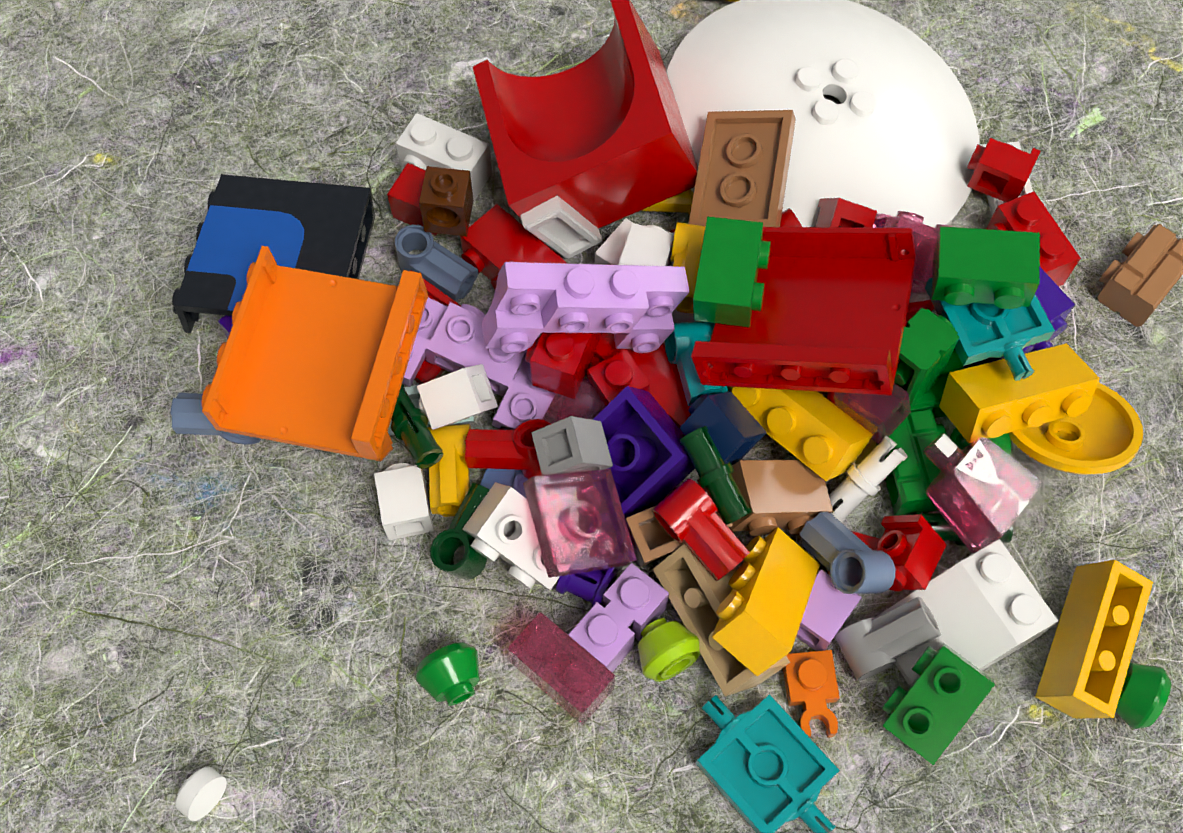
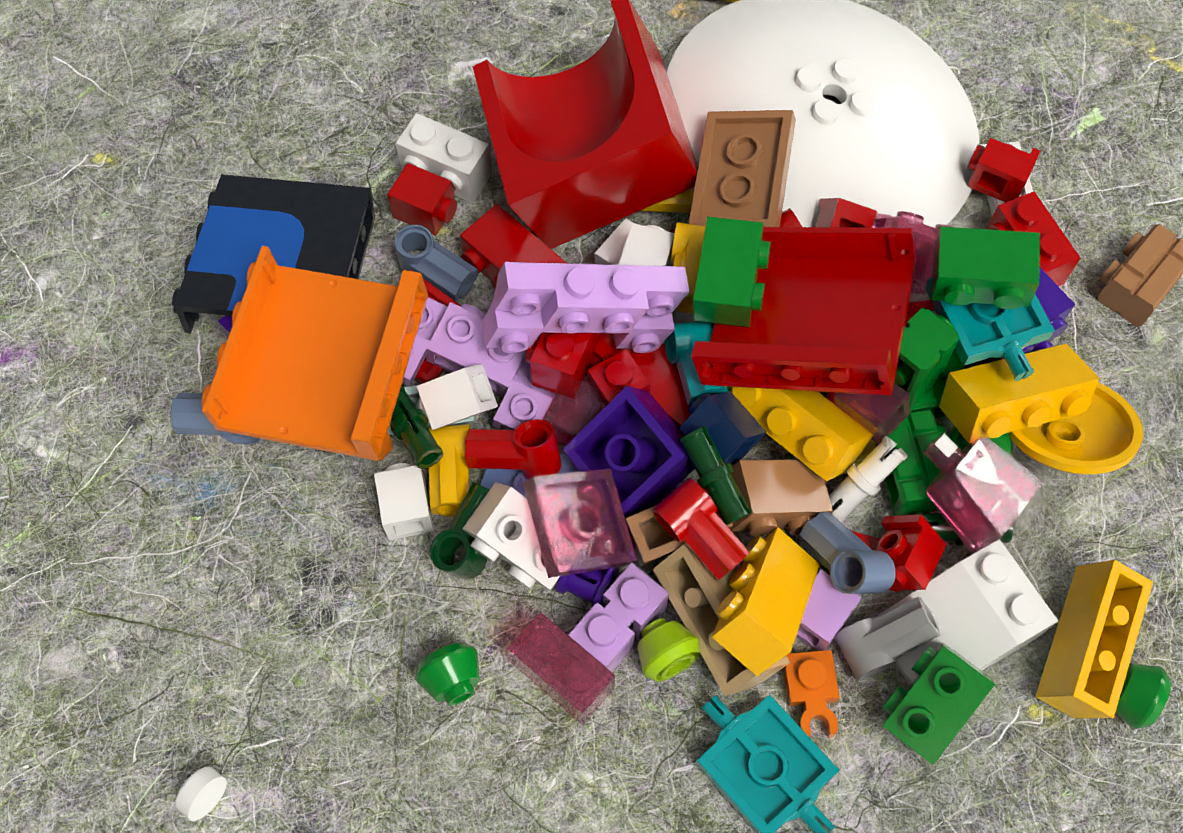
(446, 201): reddish brown brick -> none
(561, 227): white tile -> none
(572, 446): light grey brick -> none

